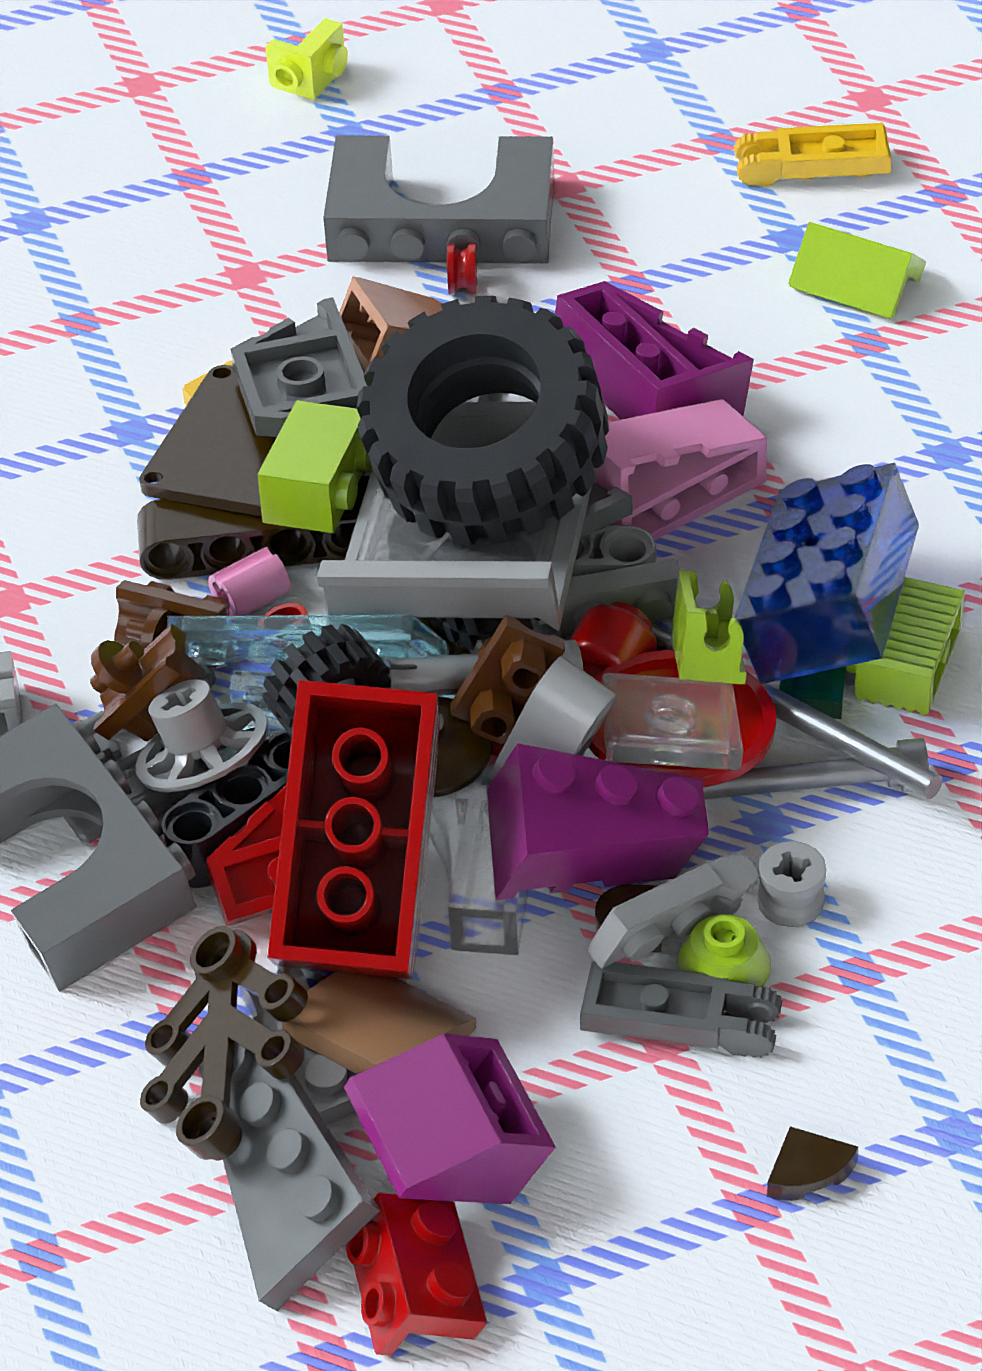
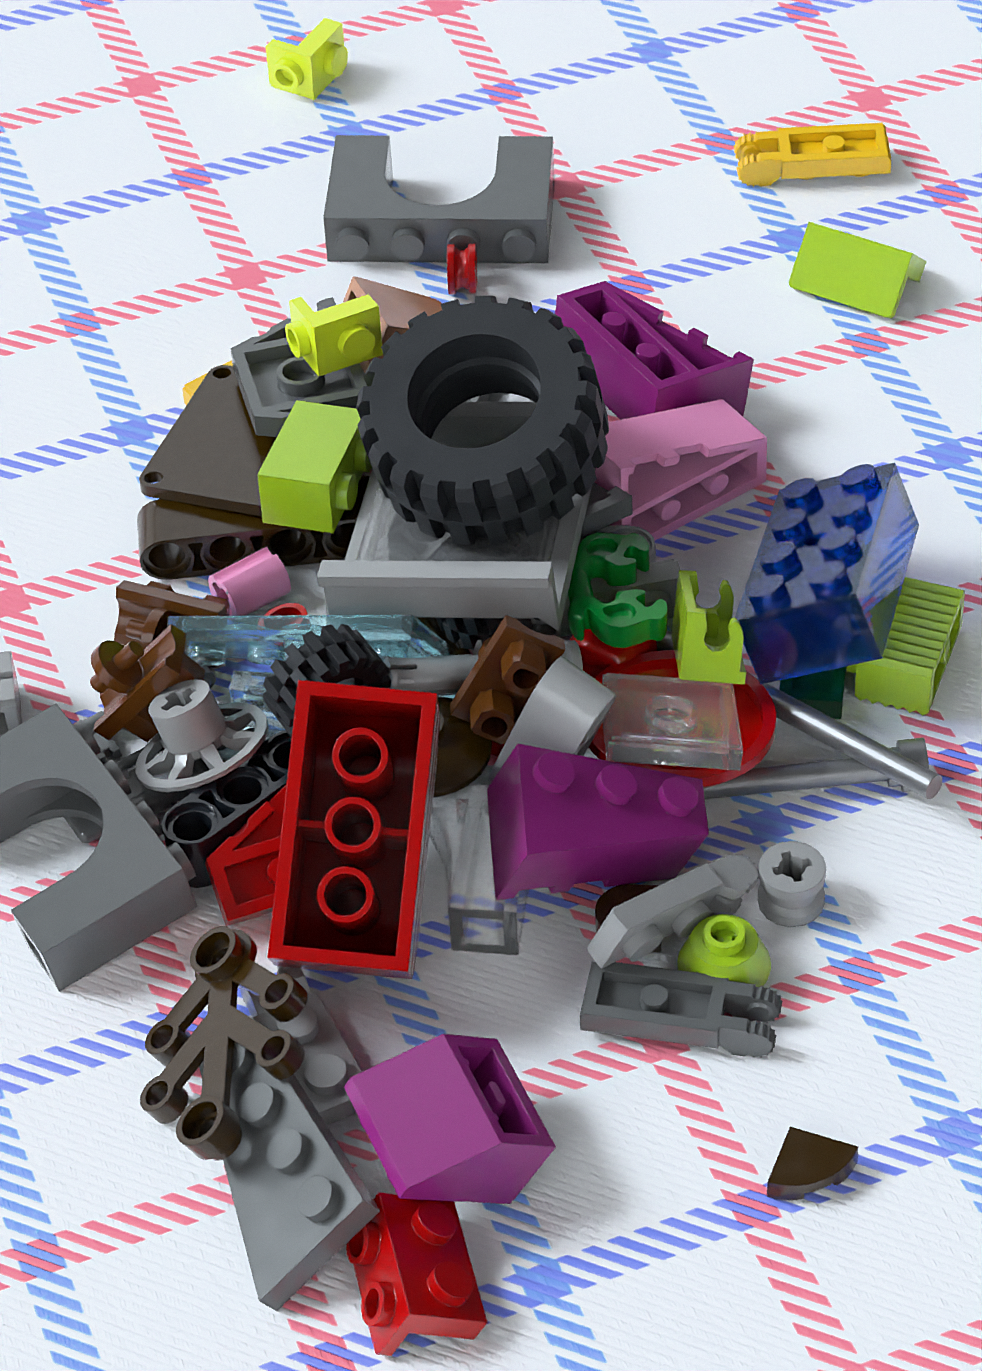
(336, 334): none -> neon yellow bracket
(371, 1019): medium nougat slope -> none
(627, 618): none -> green helmet

